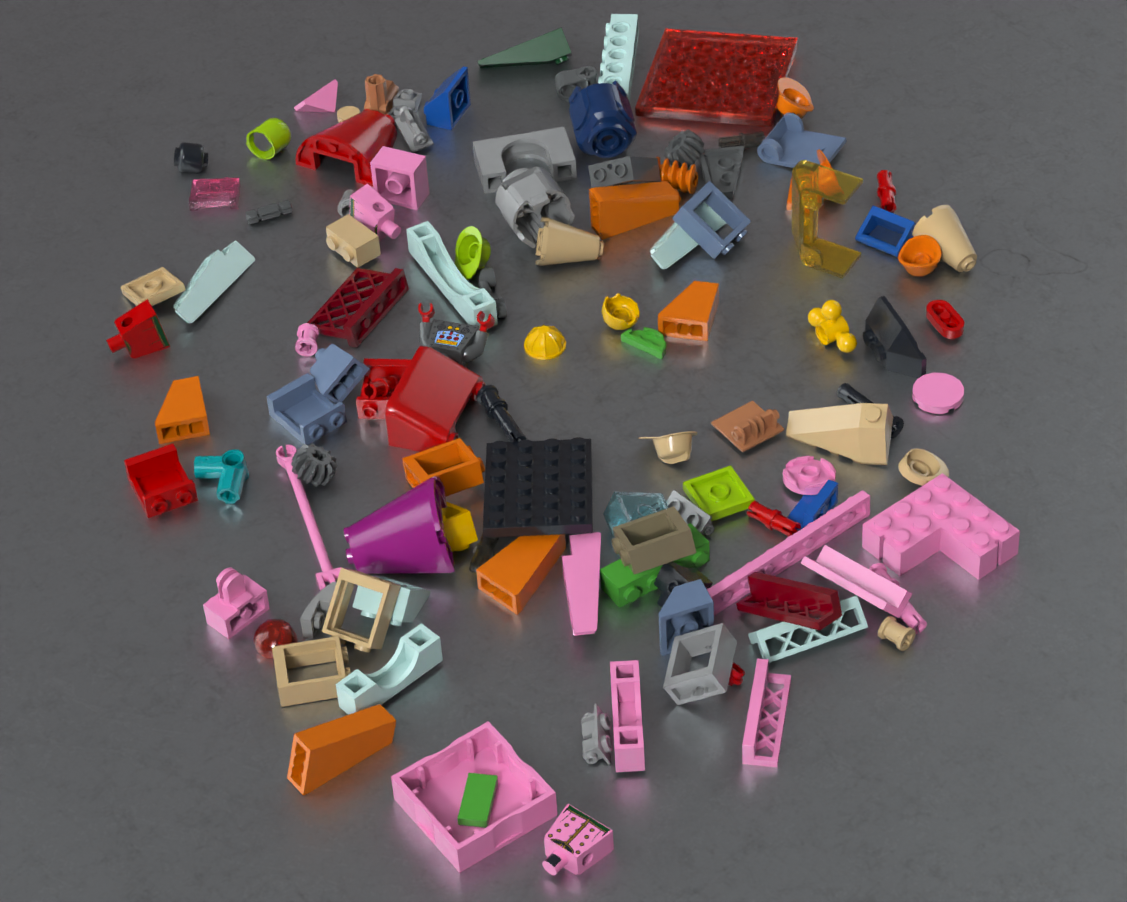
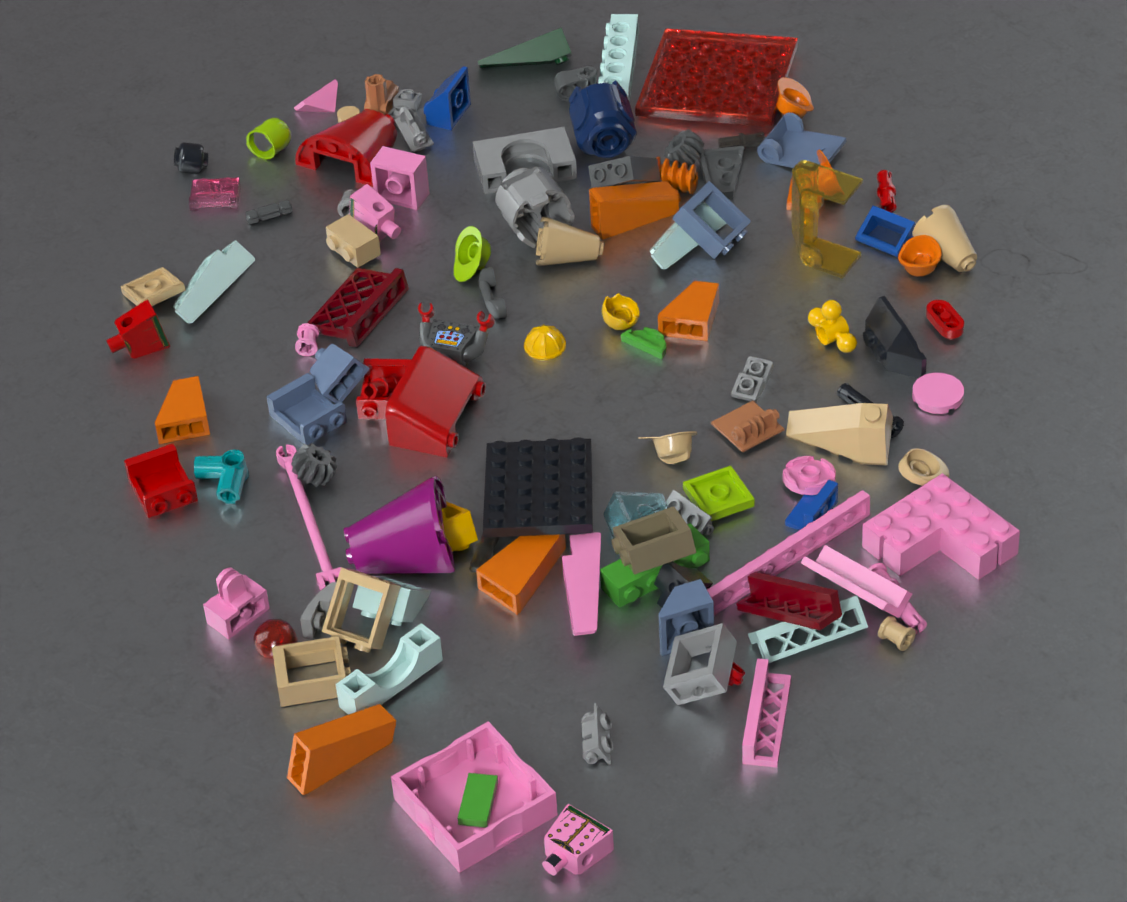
(432, 256): light aqua arch -> none
(456, 478): orange window -> none
(497, 409): black pin -> none
(627, 716): bright pink arch -> none
(753, 379): none -> light grey slope
(773, 519): red pin -> none

